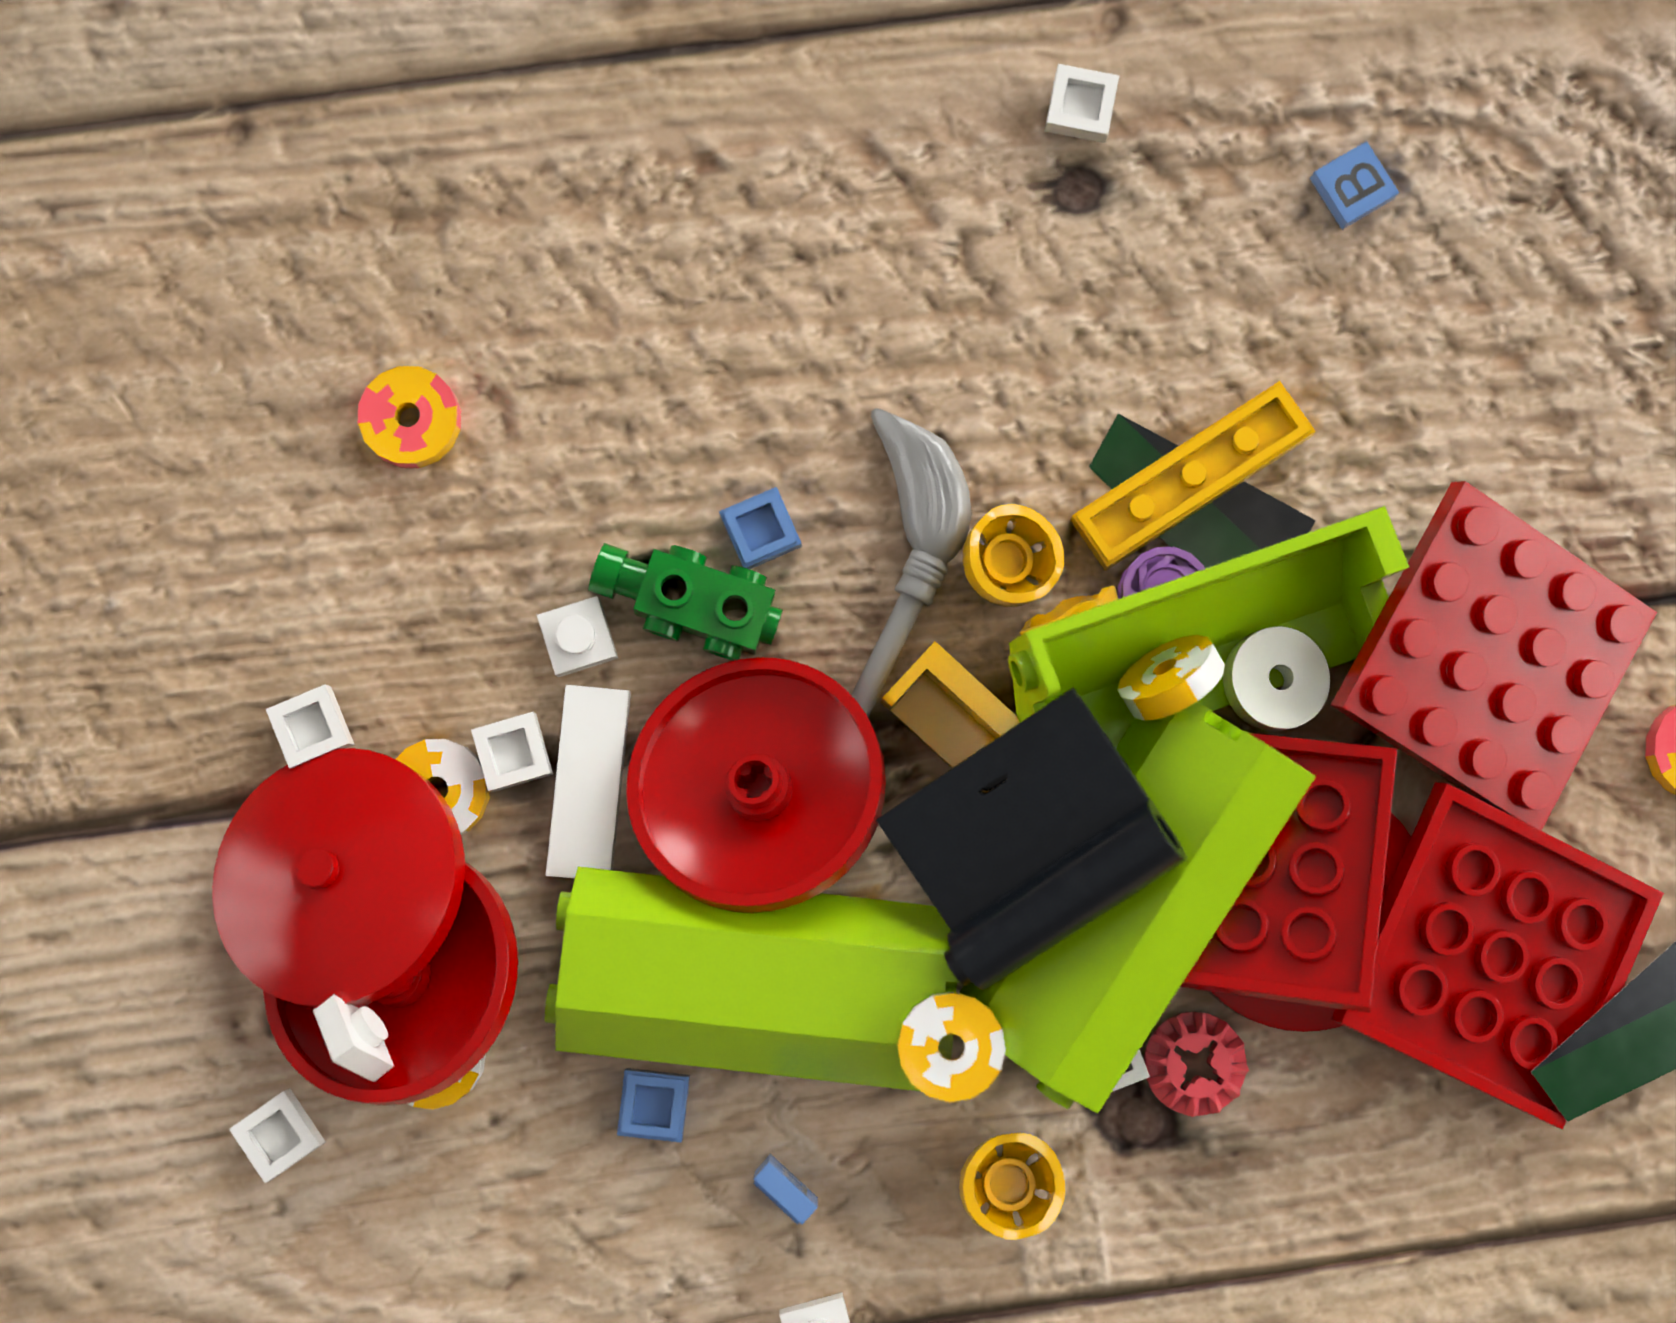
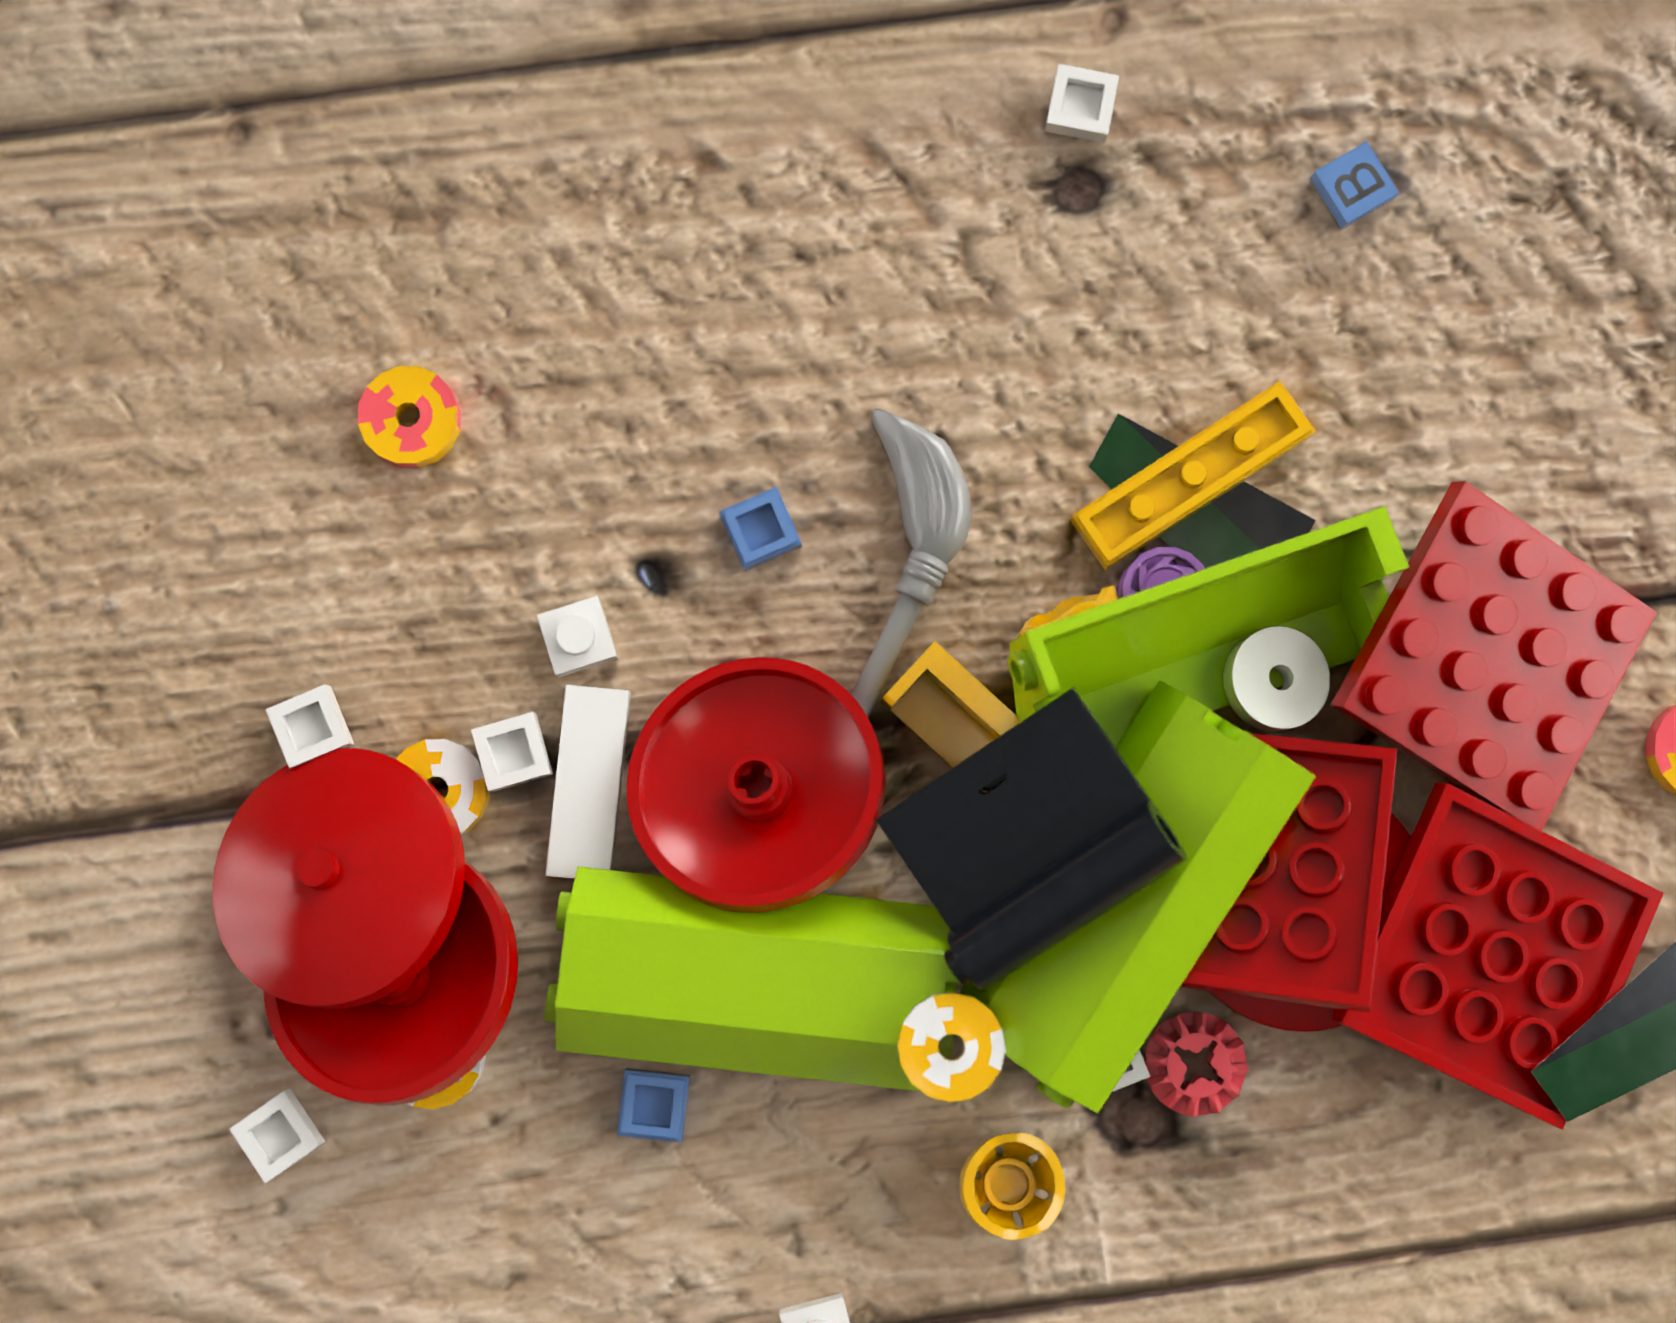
(354, 1037): white plate -> none
(701, 606): green brick -> none
(785, 1190): medium blue tile -> none
(1008, 558): yellow helmet -> none
(1171, 677): yellow piece -> none

